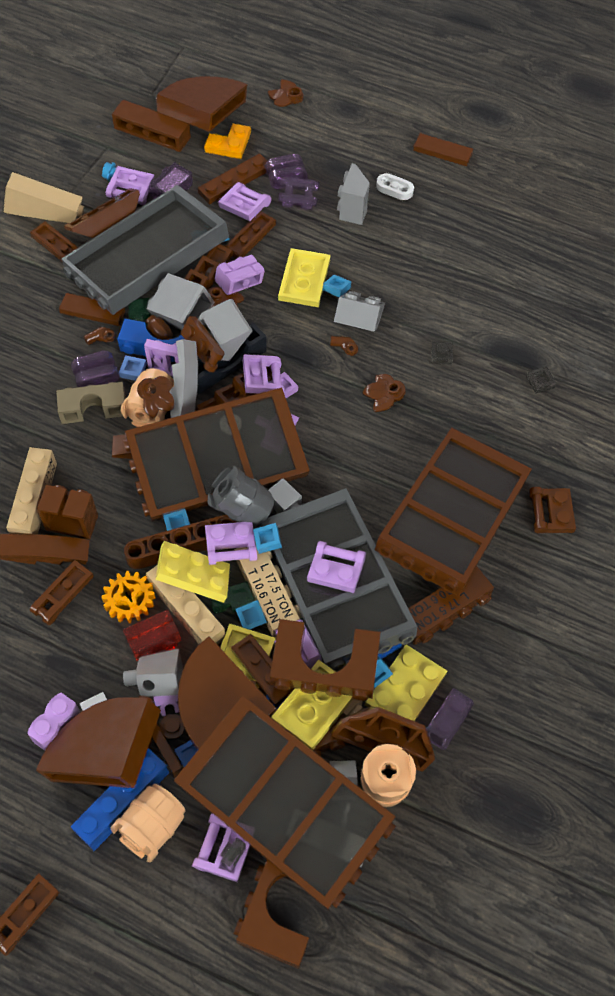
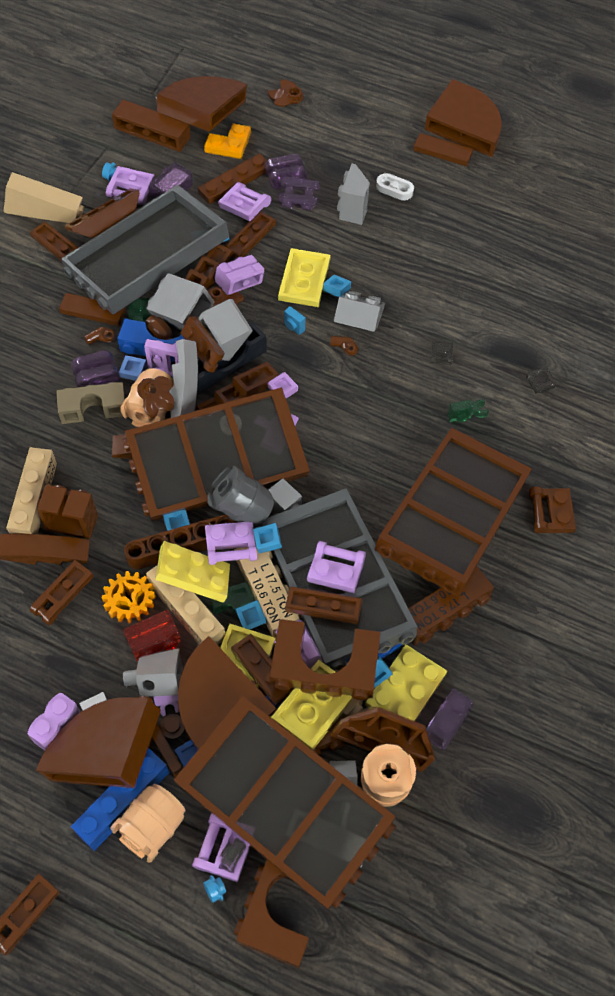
(214, 888): none -> dark azure plate
(256, 373): lavender plate -> none
(294, 320): none -> dark azure plate
(323, 605): none -> reddish brown tile
(382, 392): reddish brown plate -> none
(463, 410): none -> clear green plate
(466, 118): none -> reddish brown brick

